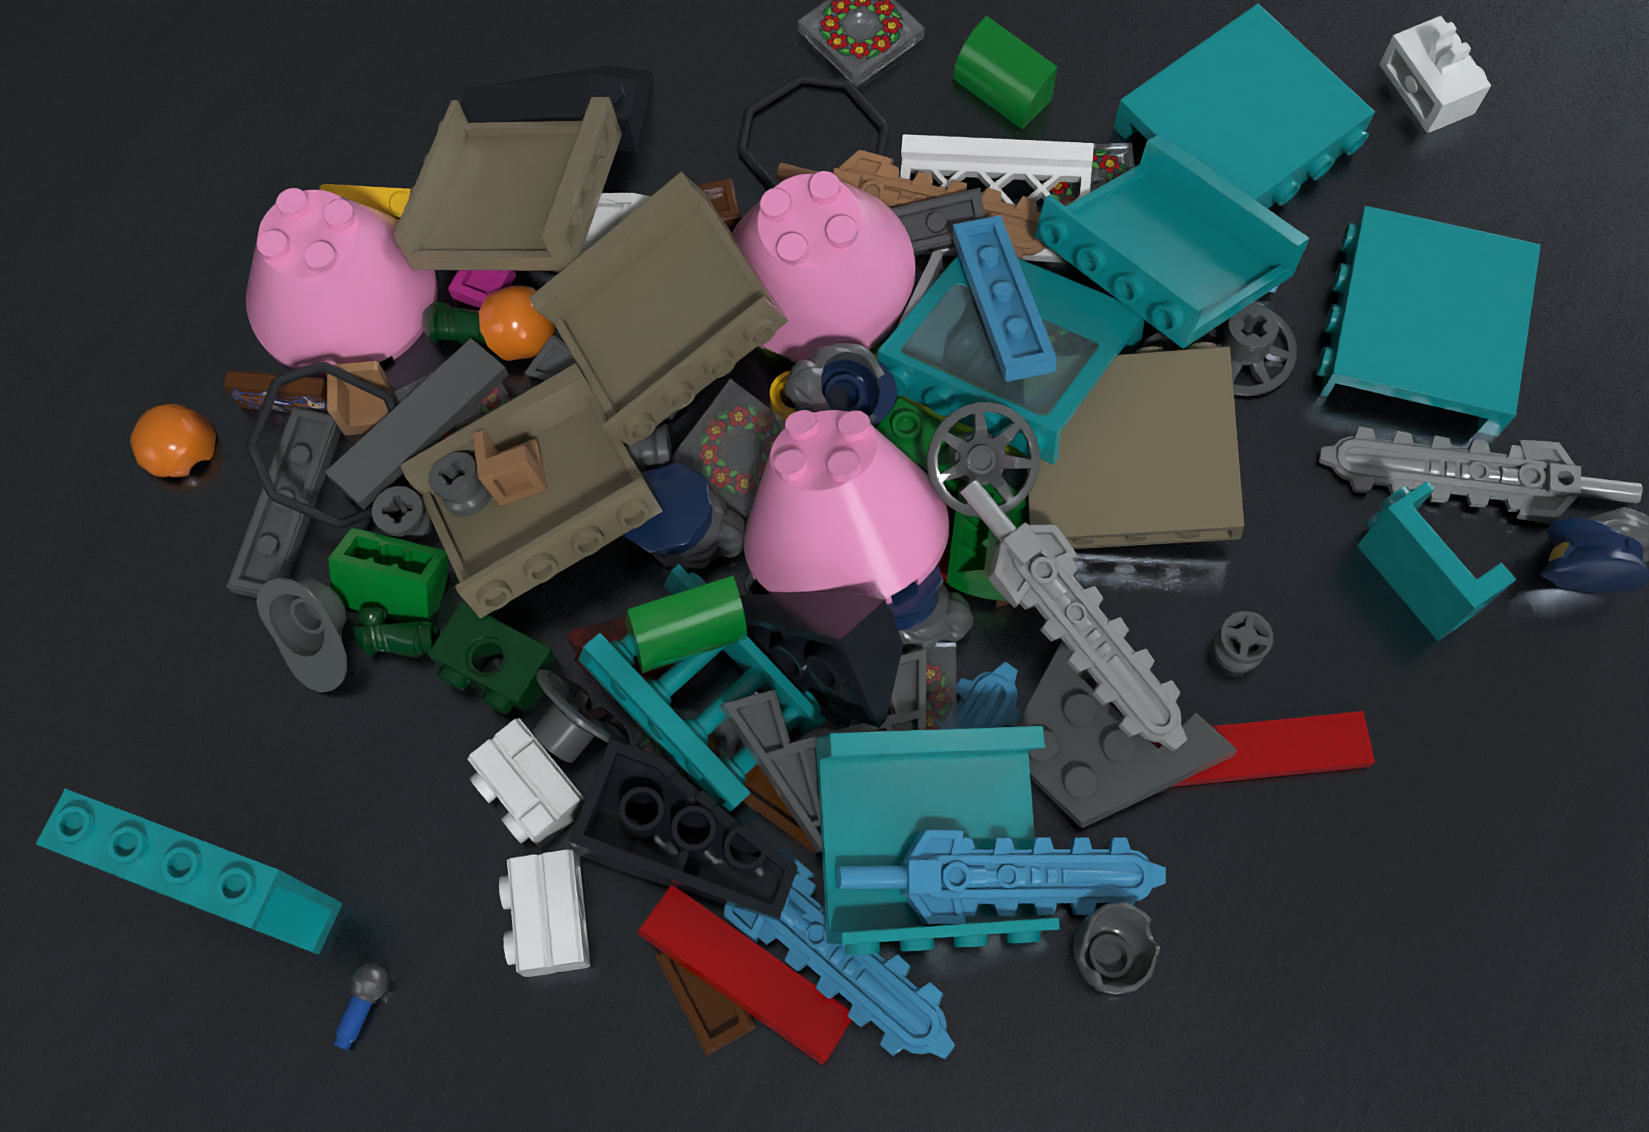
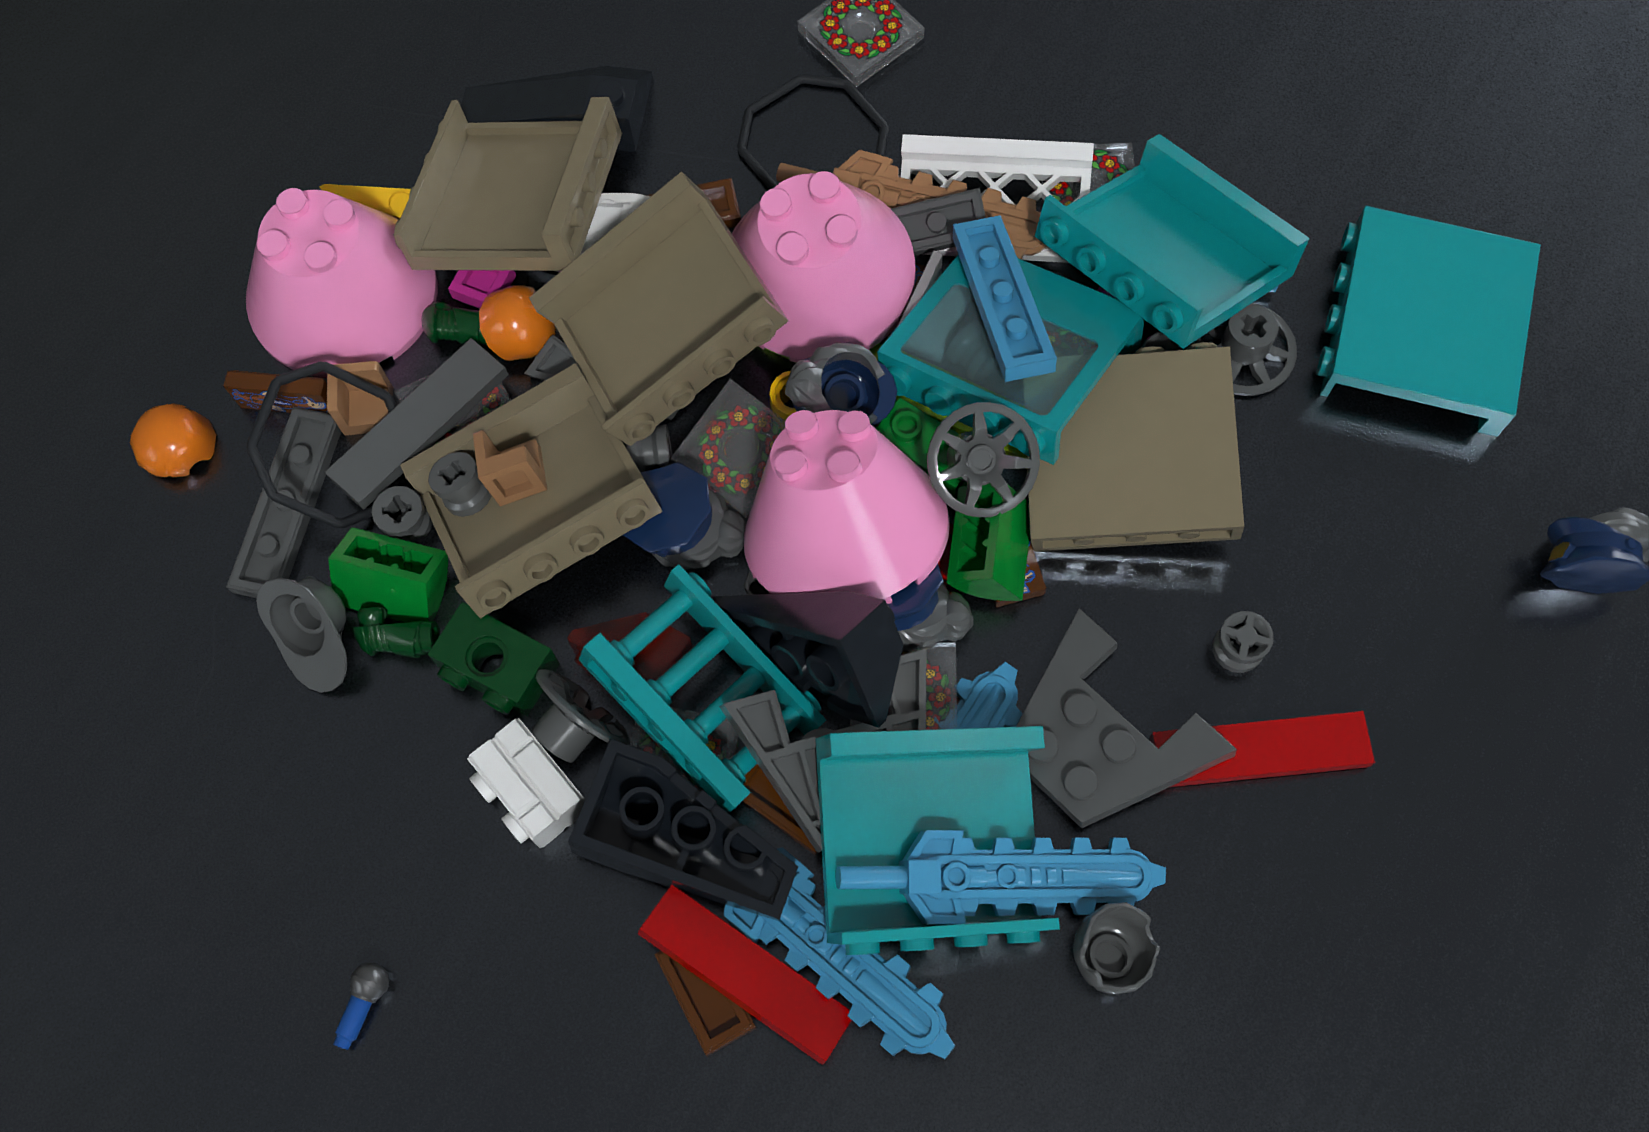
(190, 870): teal panel -> none
(545, 913): white brick -> none
(686, 624): green brick -> none
(1005, 73): green brick -> none
(1037, 570): light grey bar -> none
(1251, 109): teal panel -> none
(1424, 567): teal panel -> none
(1435, 73): white brick -> none
(1531, 479): light grey bar -> none

